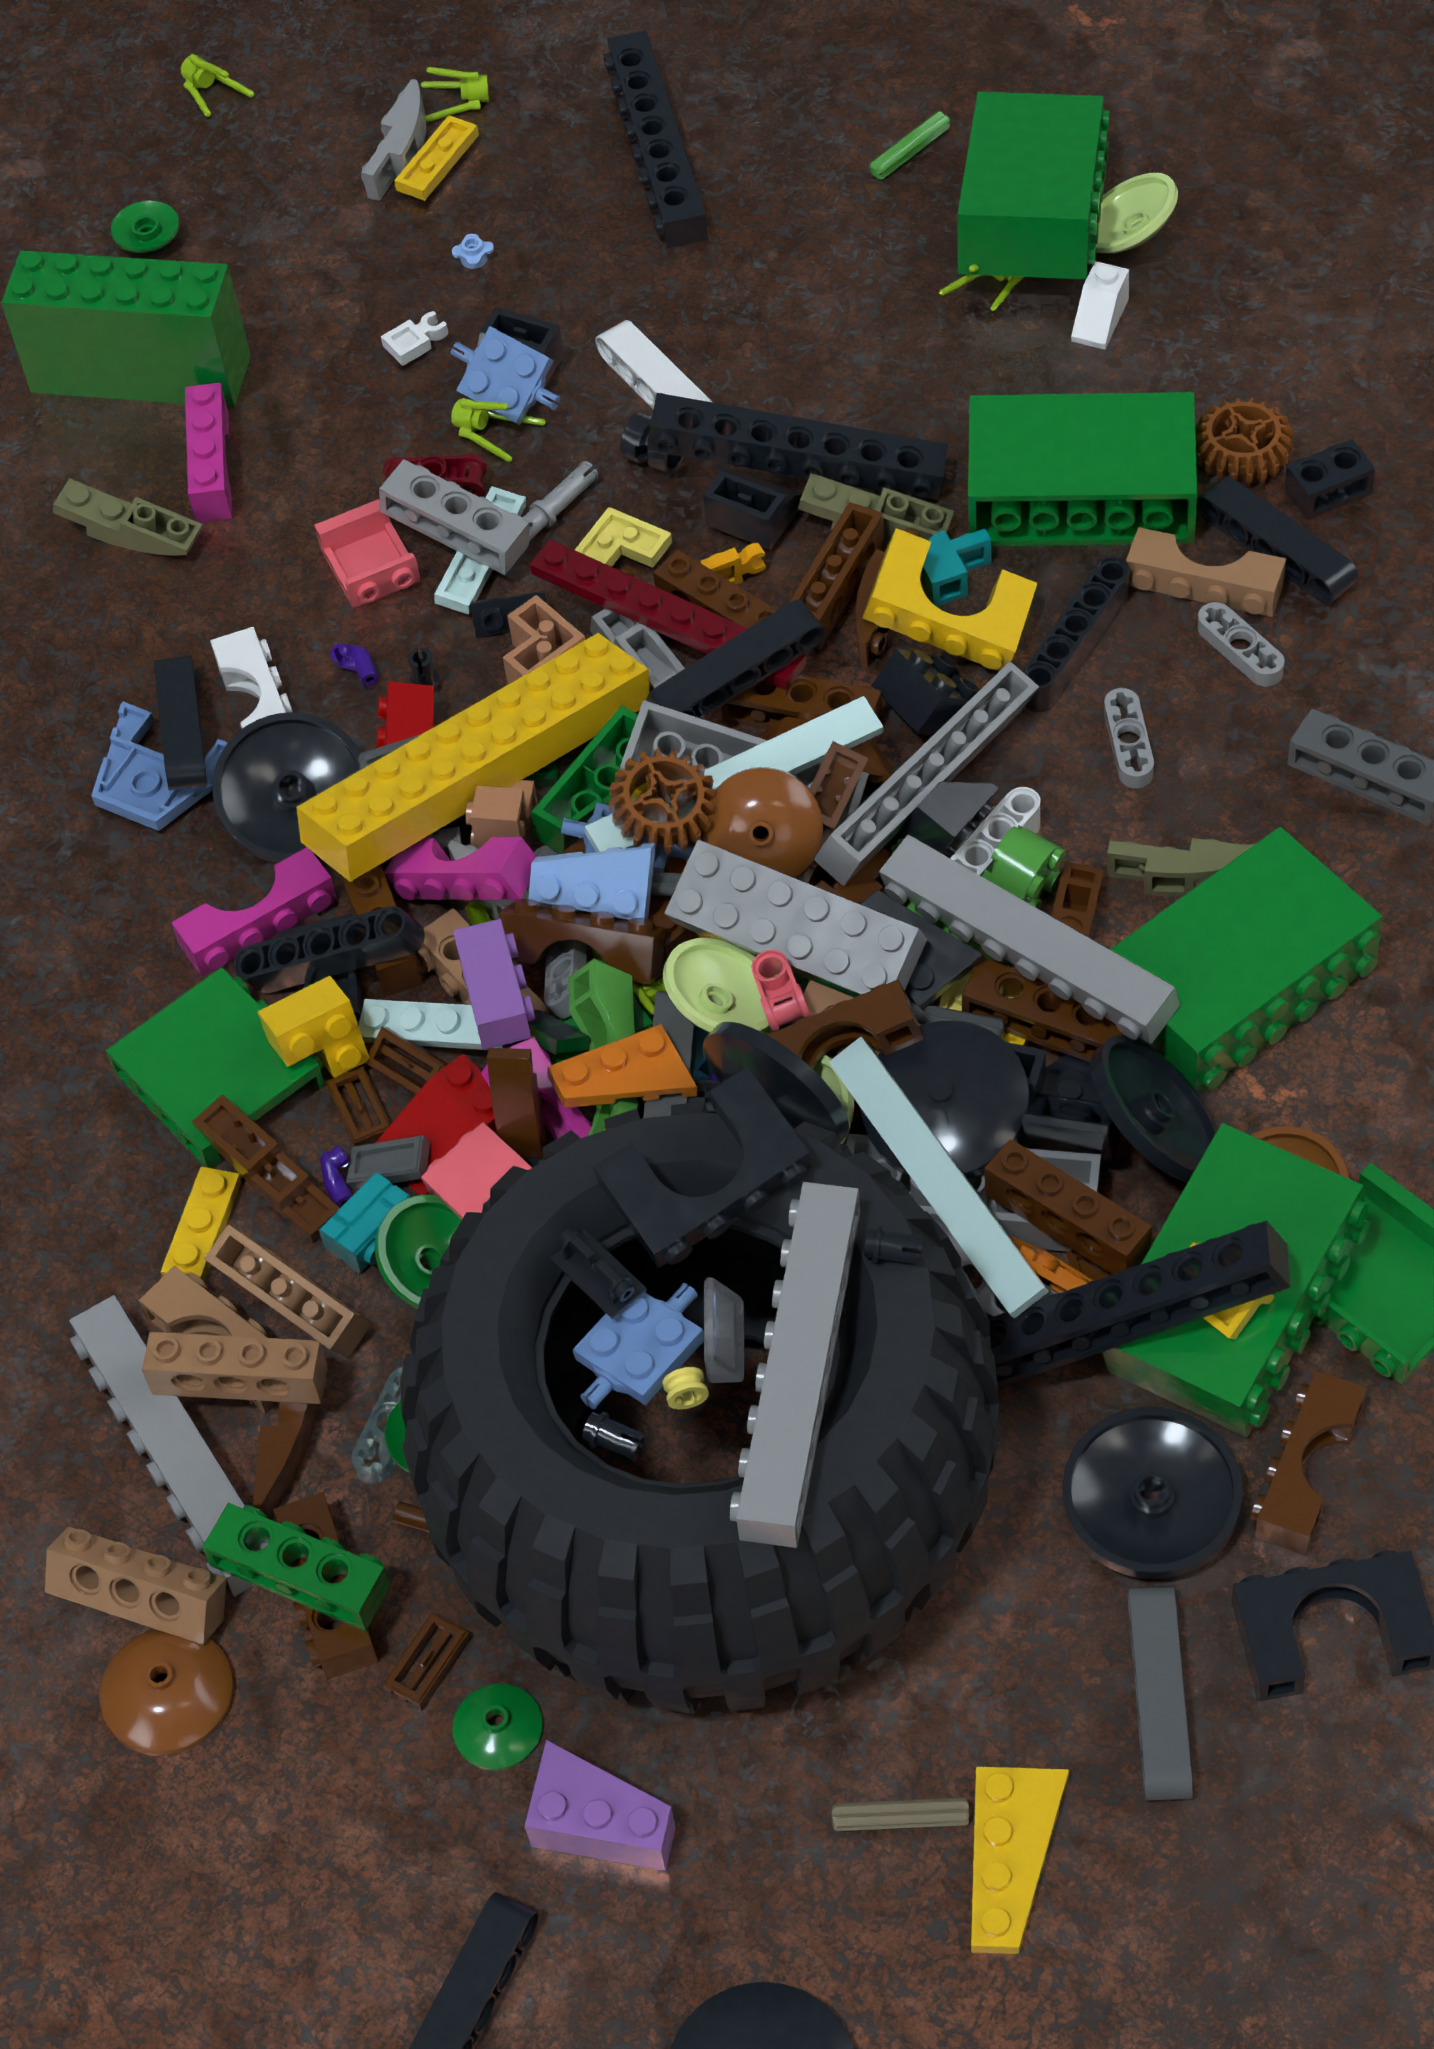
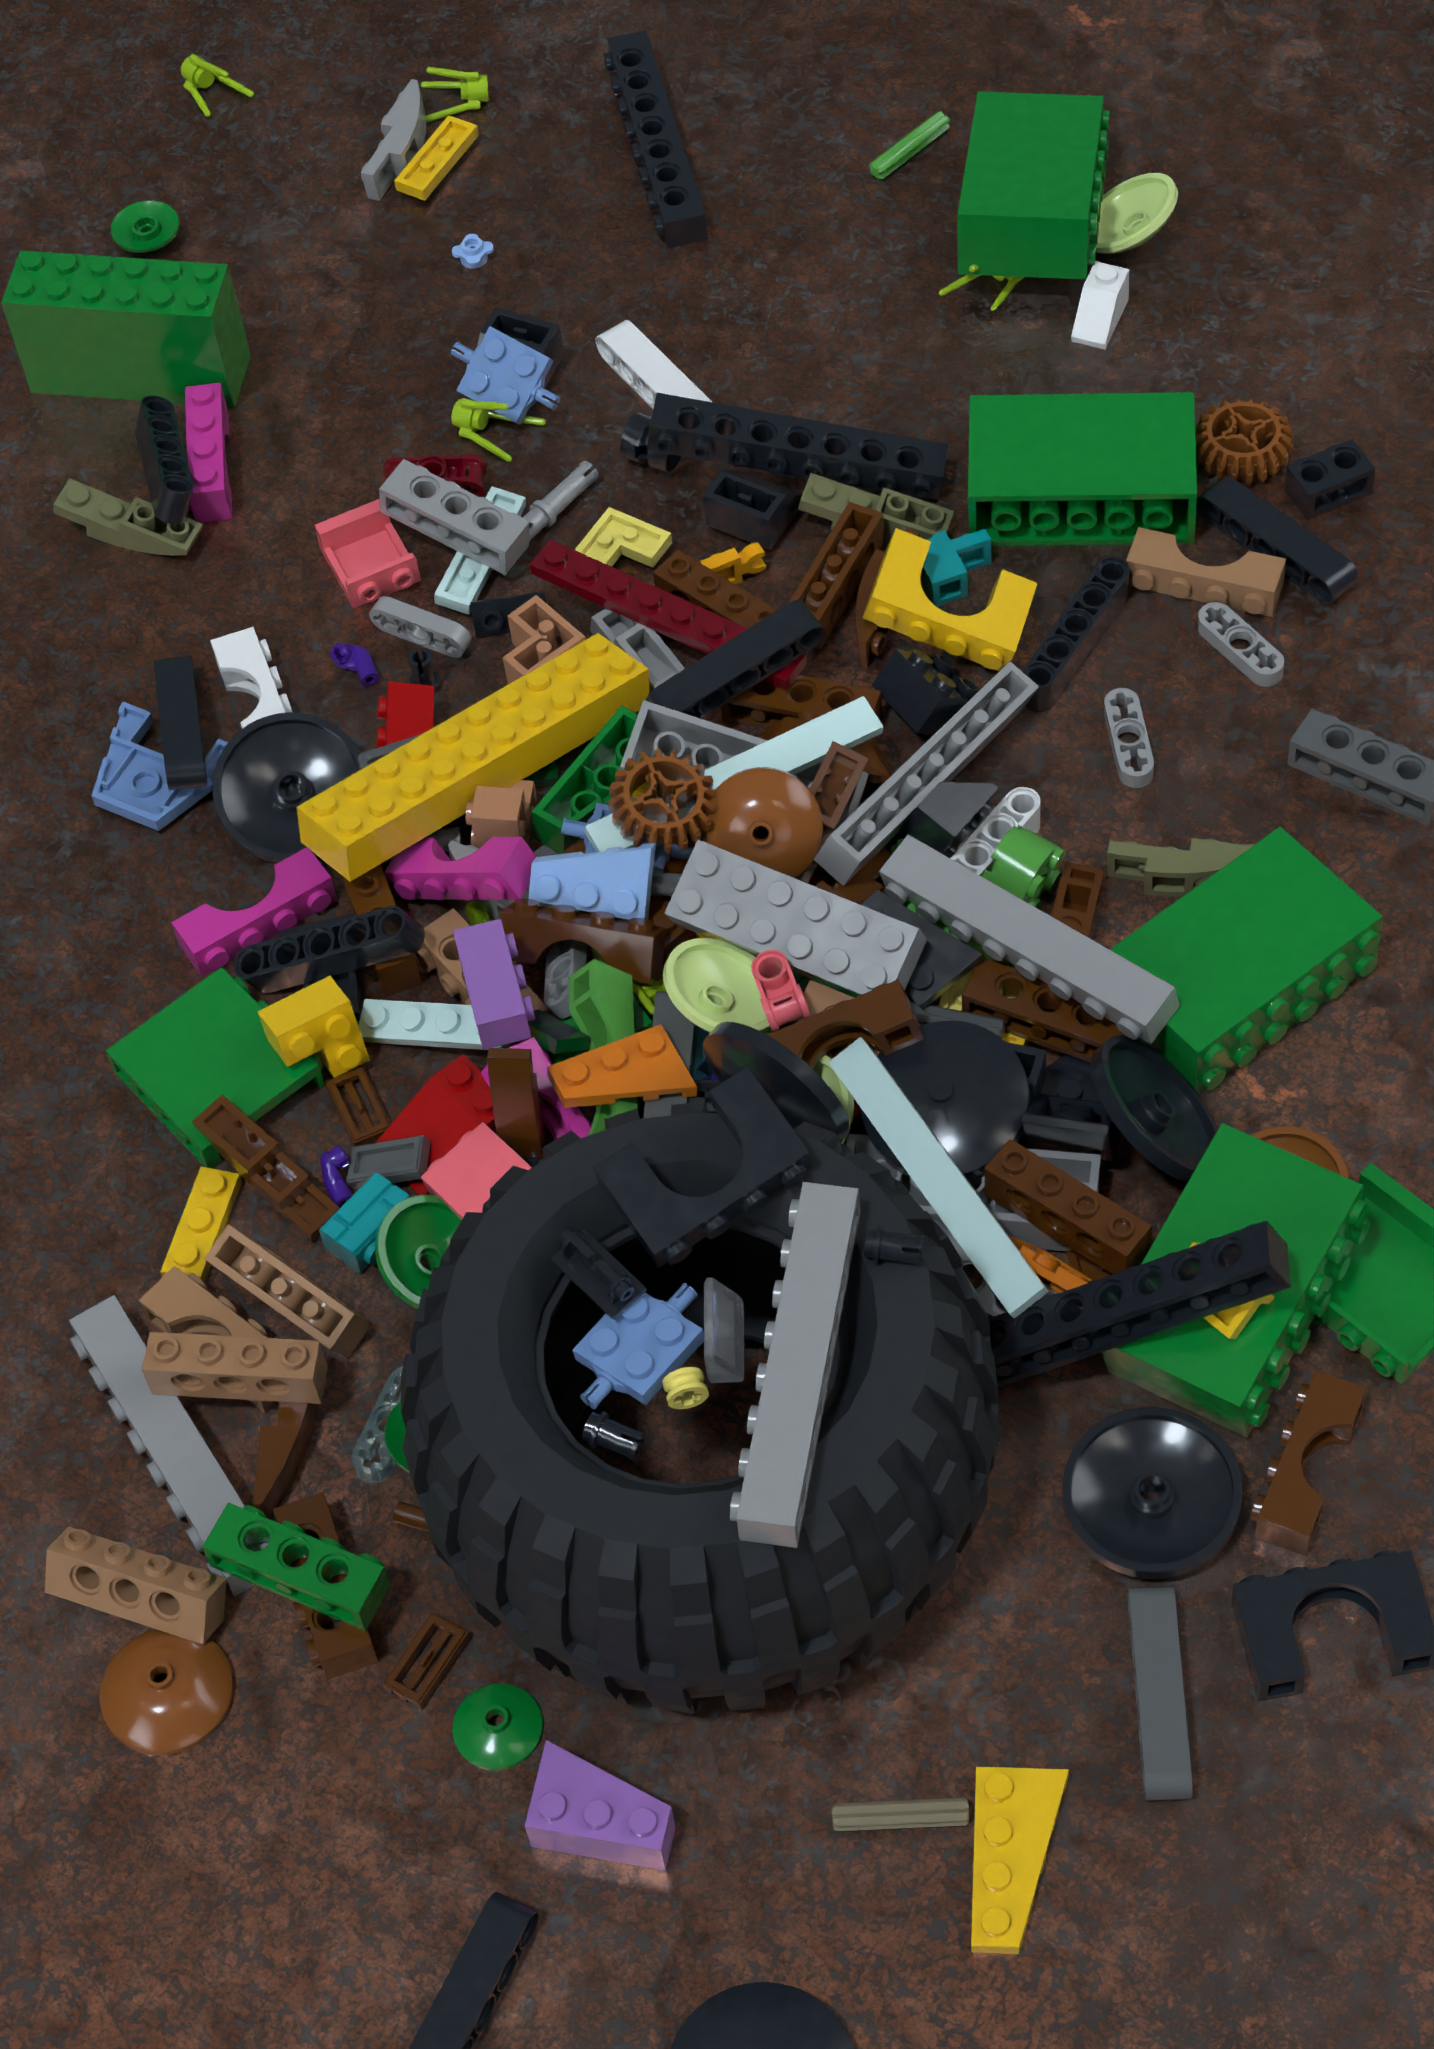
(164, 459): none -> black beam
(380, 1046): reddish brown tile -> none
(413, 340): white plate -> none
(420, 626): none -> light grey beam

